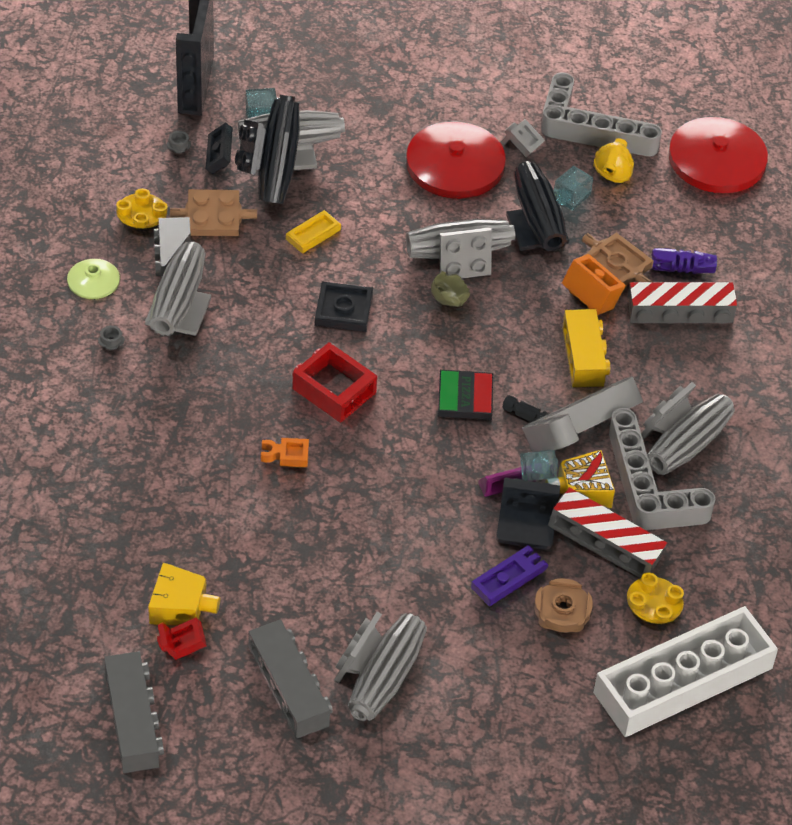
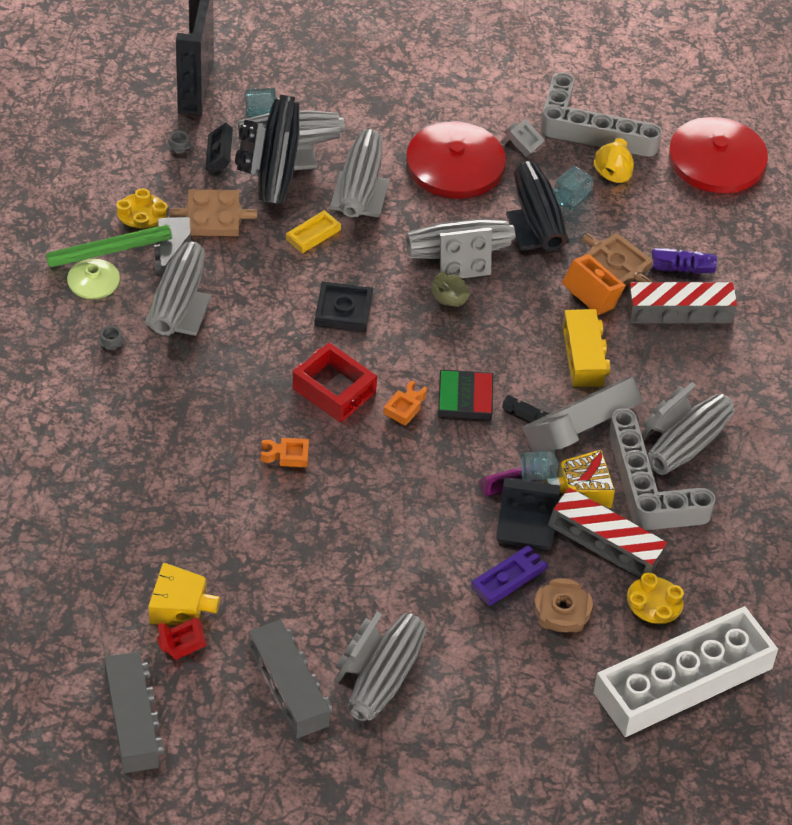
(109, 245): none -> bright green axle
(358, 185): none -> light grey plate
(404, 406): none -> orange plate

